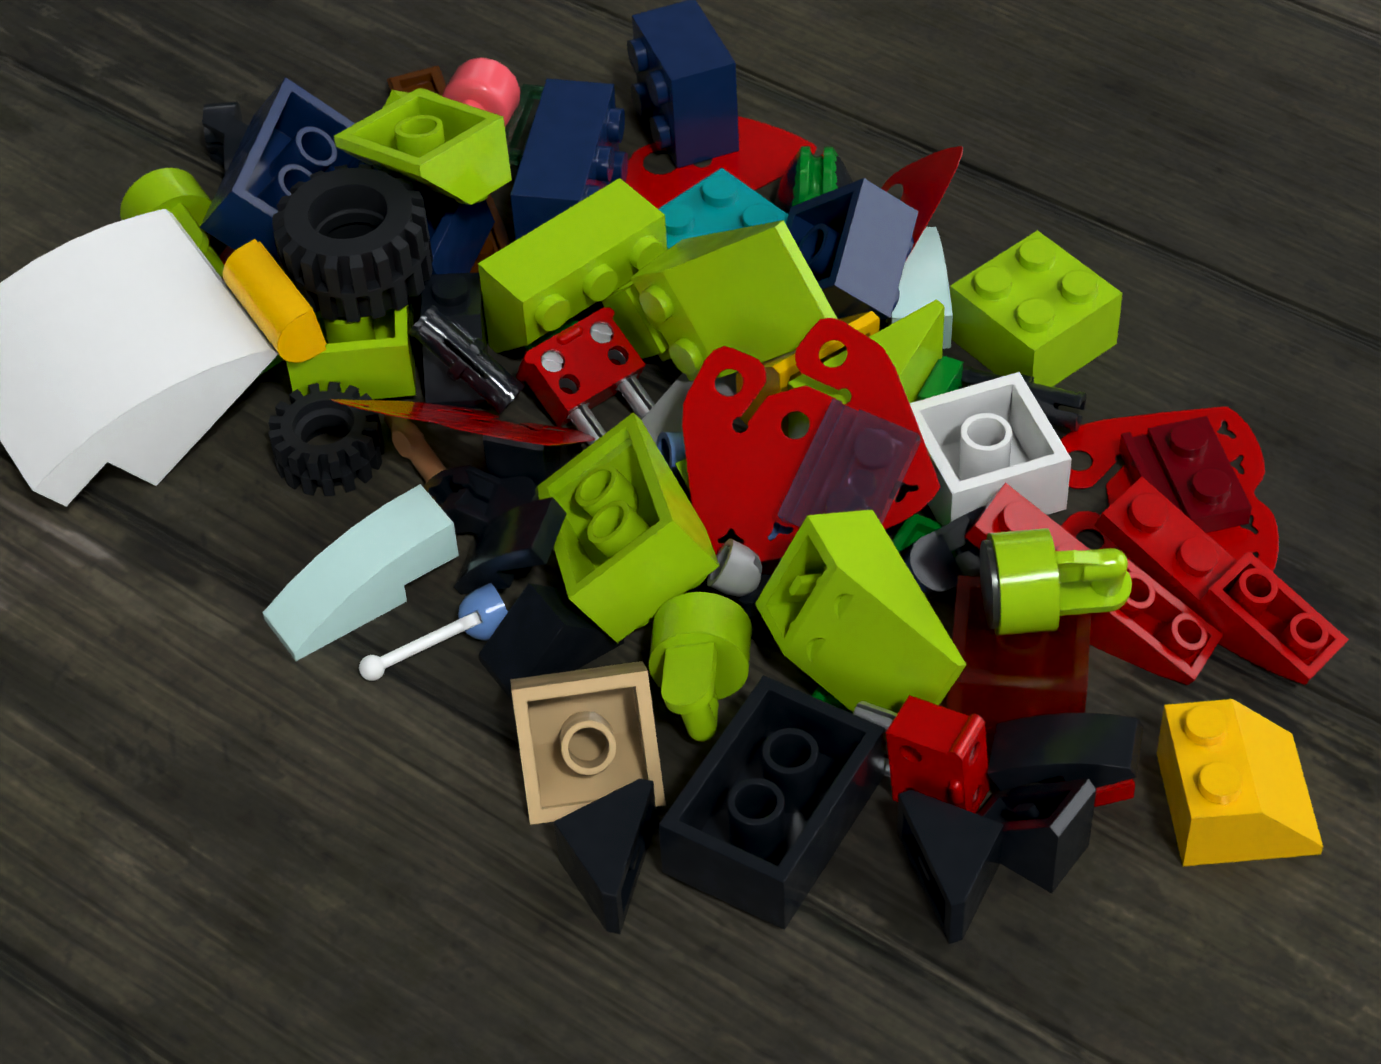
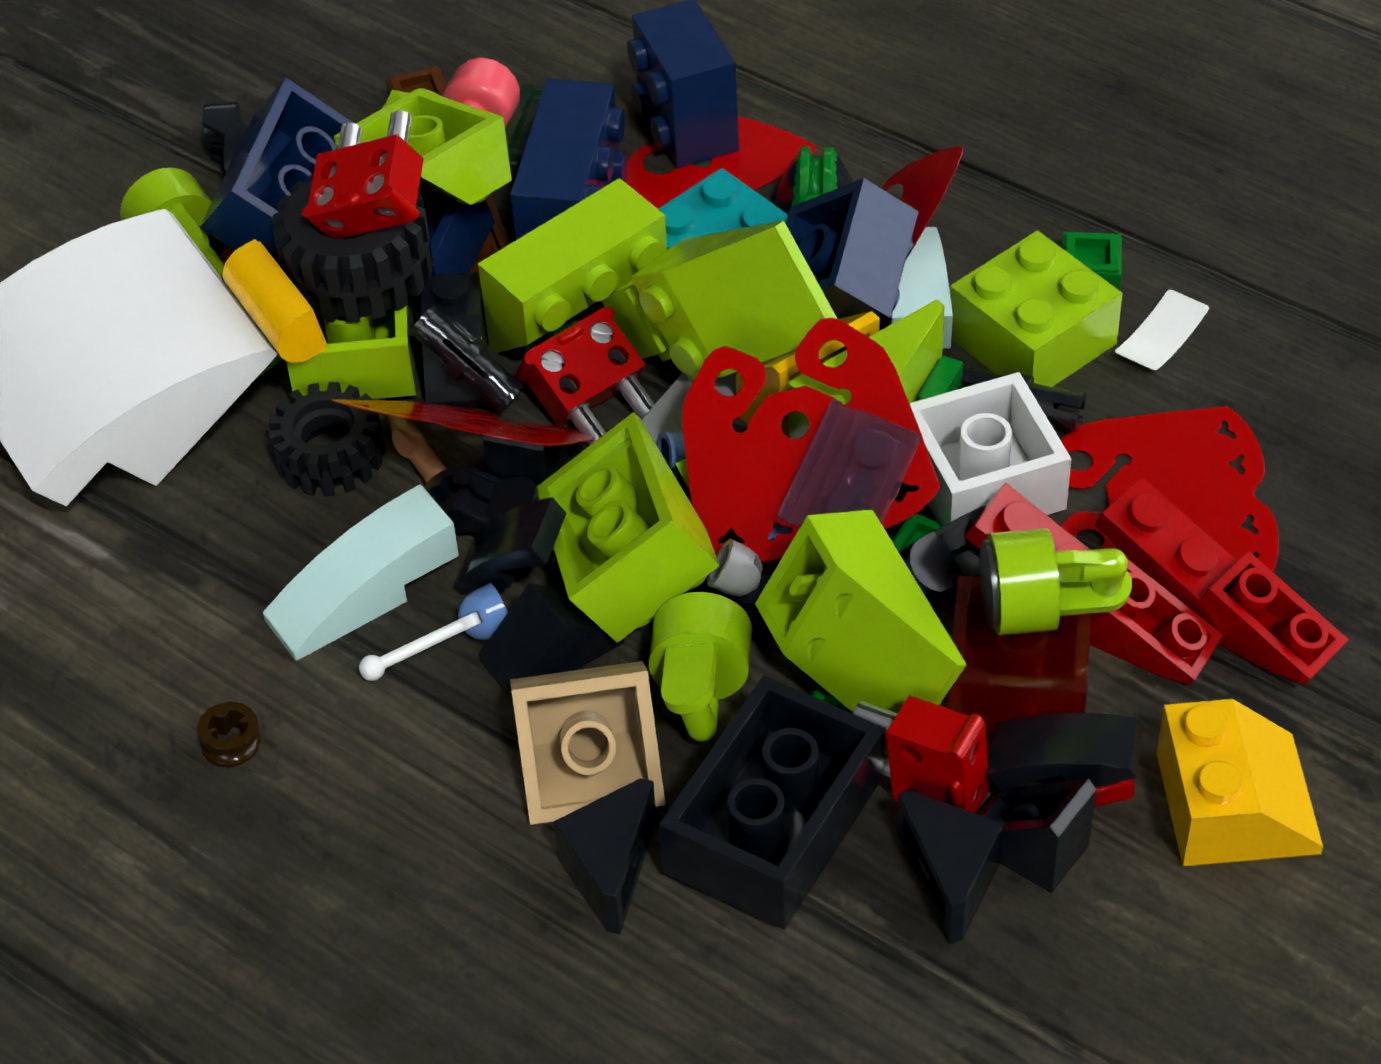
(237, 747): none -> dark brown bush
(367, 182): none -> red piece
(1098, 252): none -> green tile
(1163, 330): none -> white sticker
(1190, 471): dark red plate -> none

